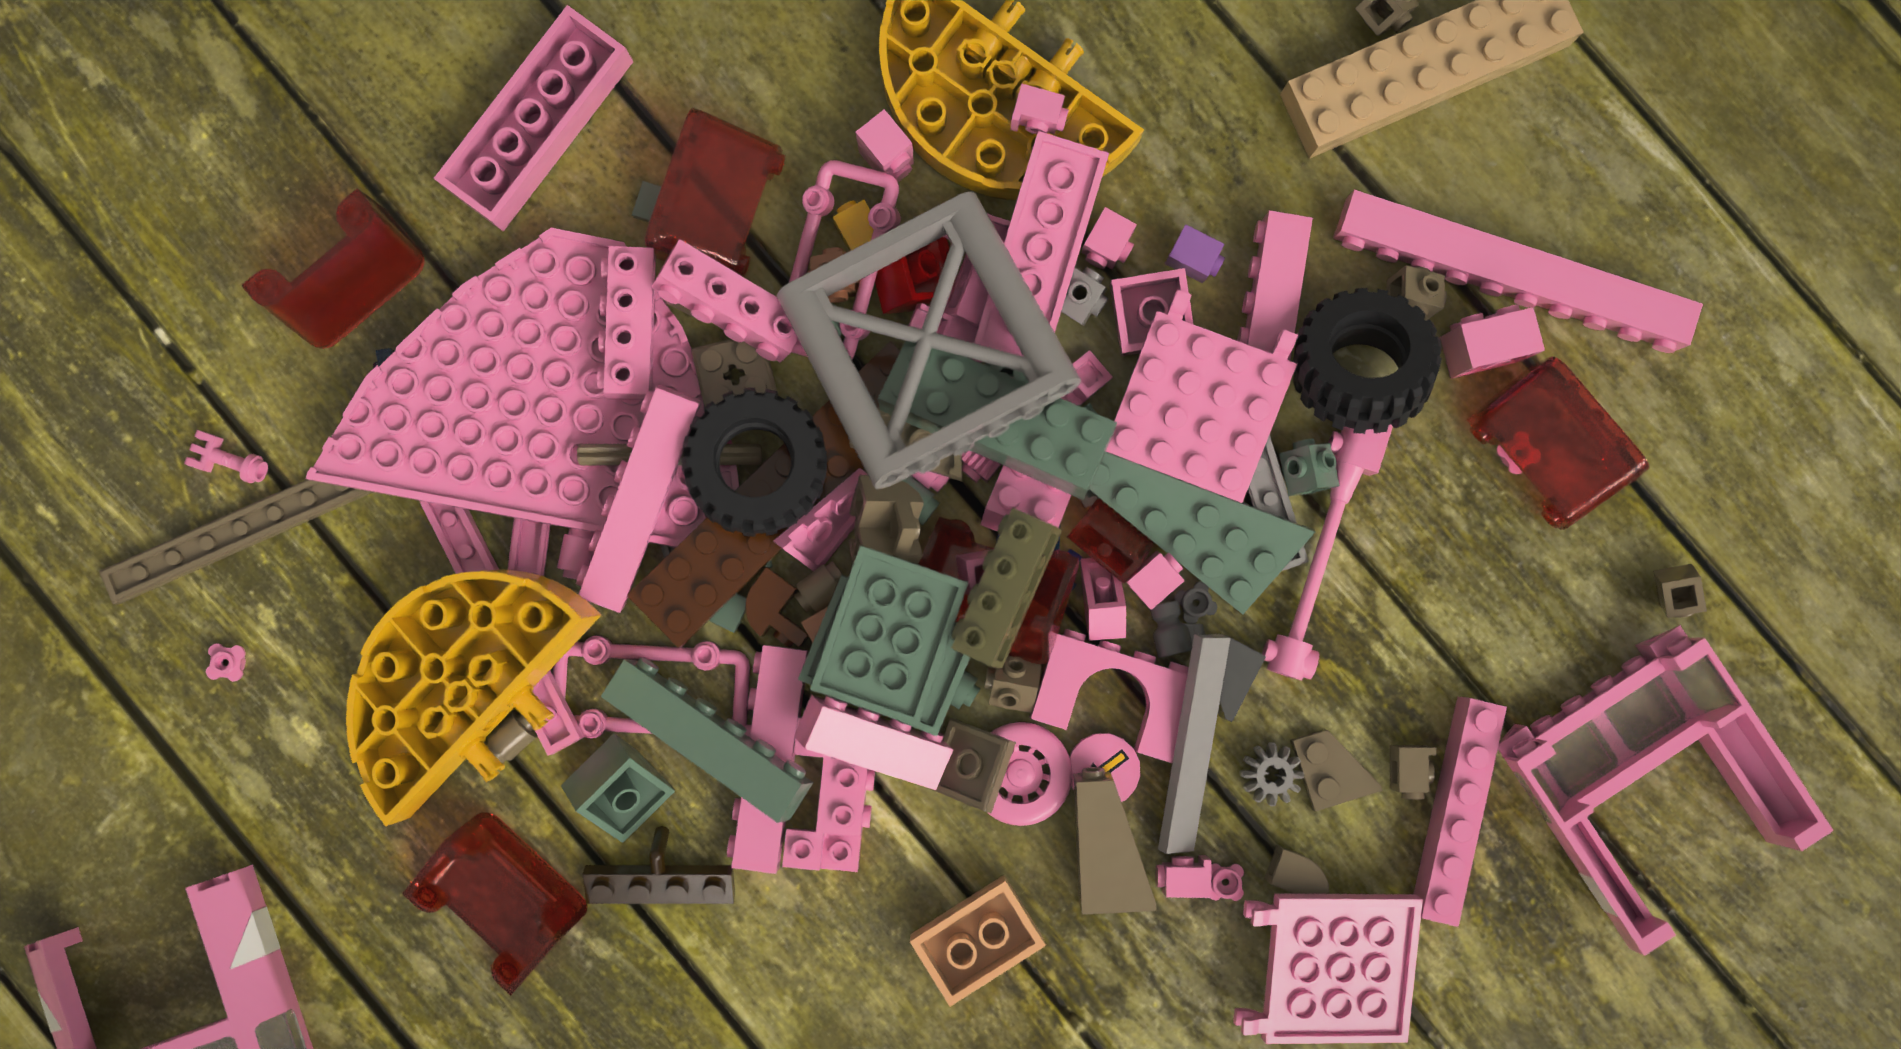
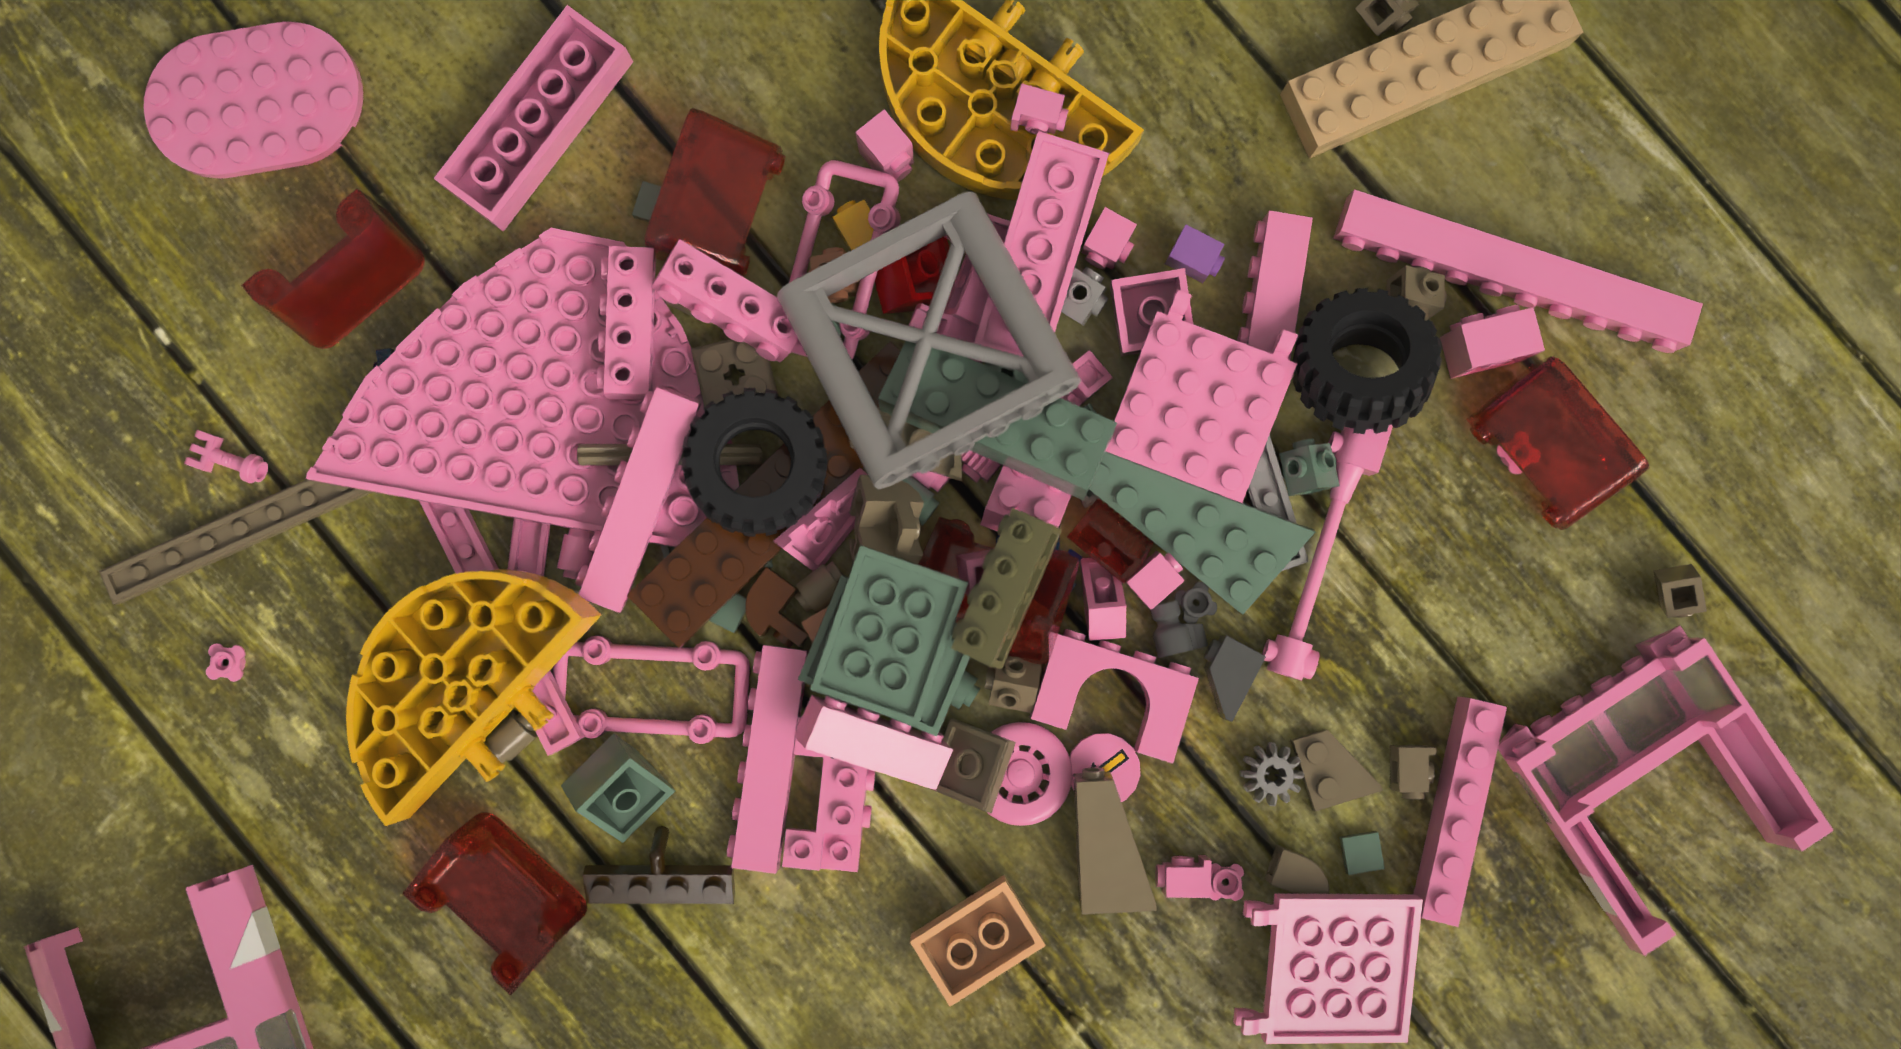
(253, 100): none -> bright pink plate
(708, 739): sand green brick -> none
(1194, 743): light grey tile -> none
(1362, 852): none -> sand green tile

